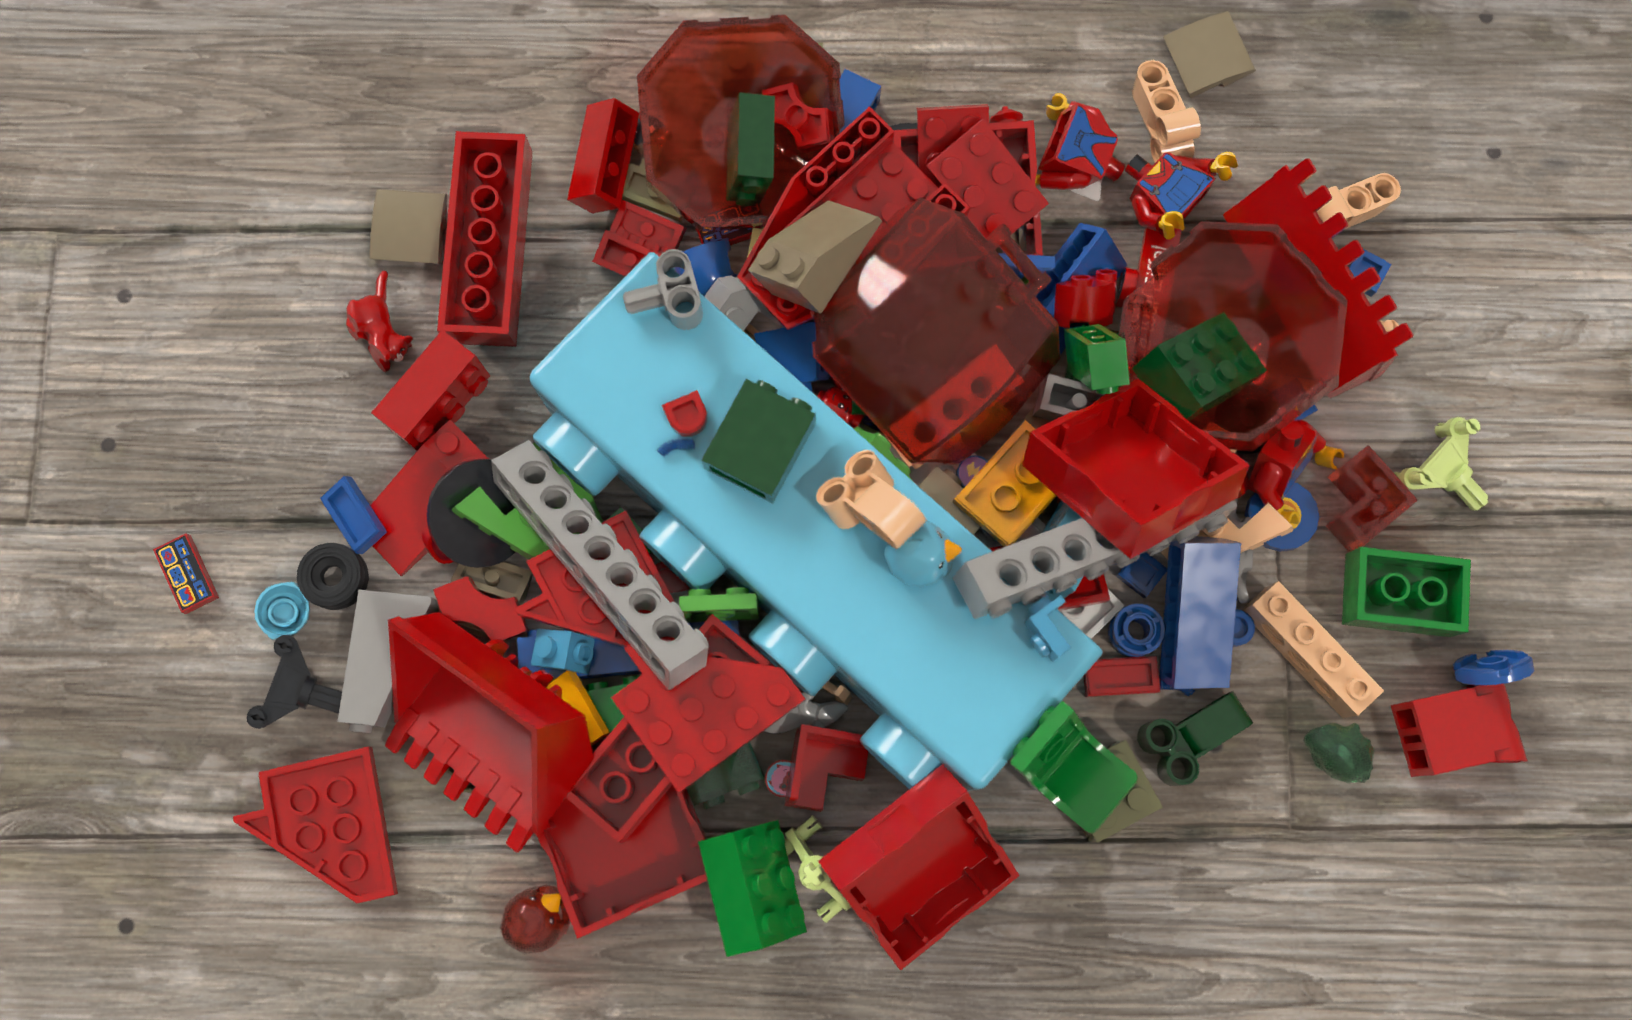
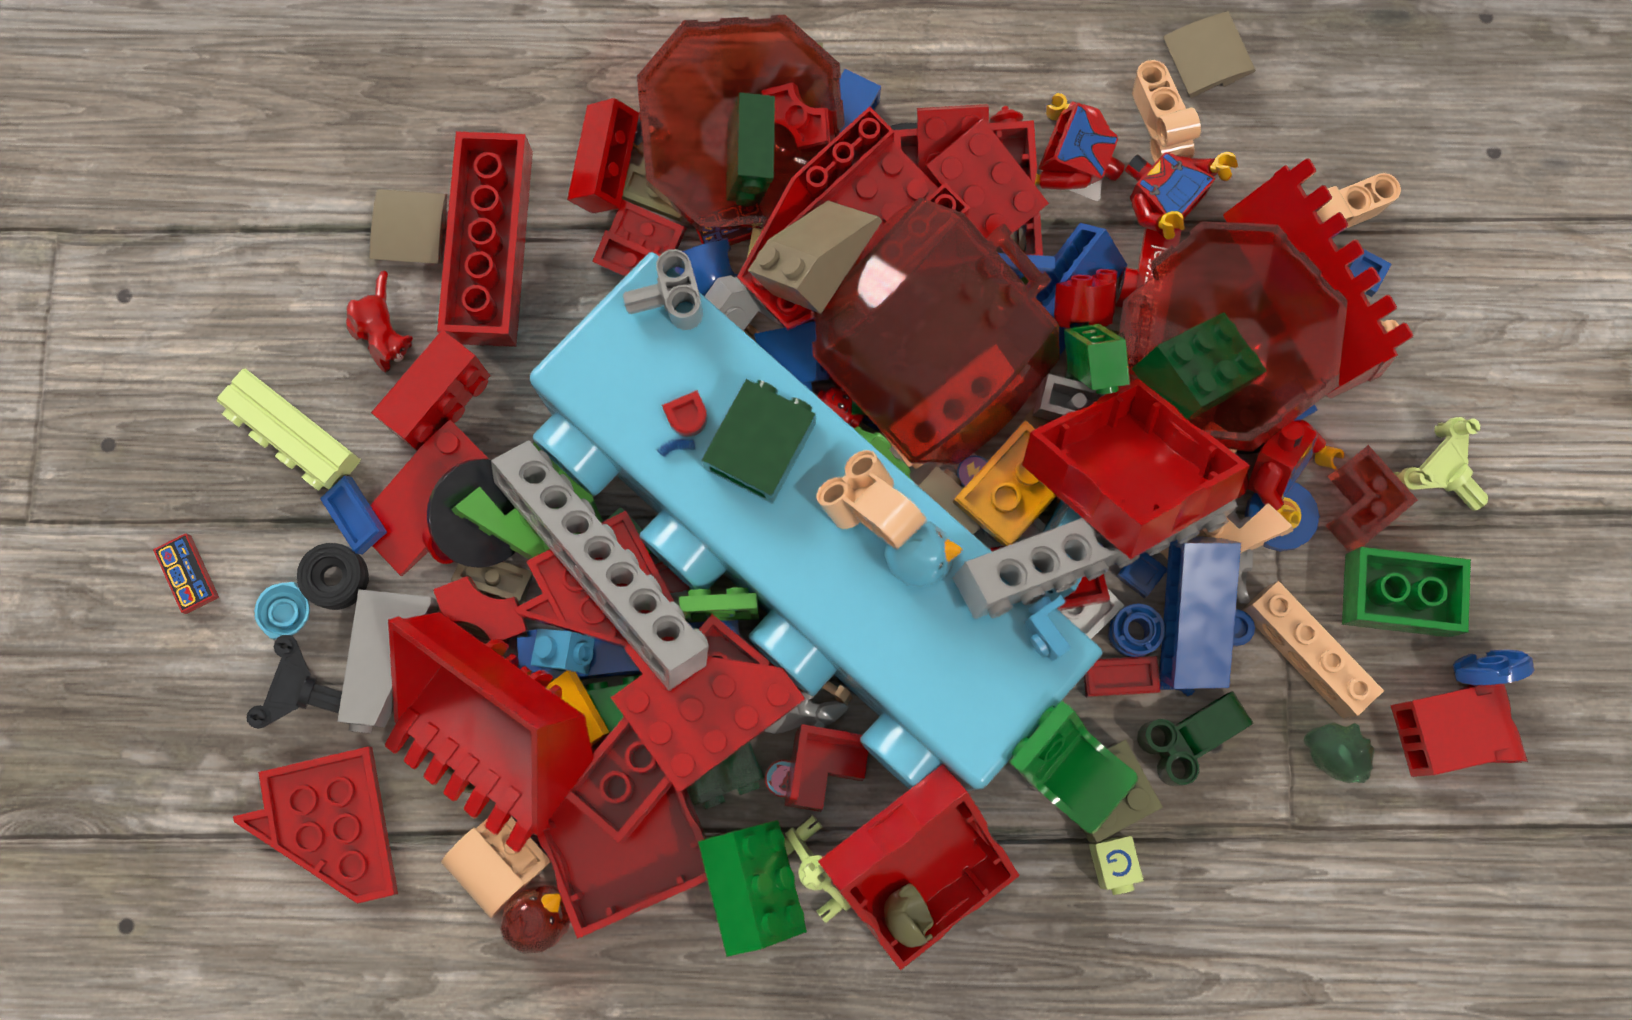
(287, 429): none -> yellowish green brick
(491, 868): none -> light nougat brick
(907, 916): none -> olive hair
(1116, 864): none -> yellowish green brick

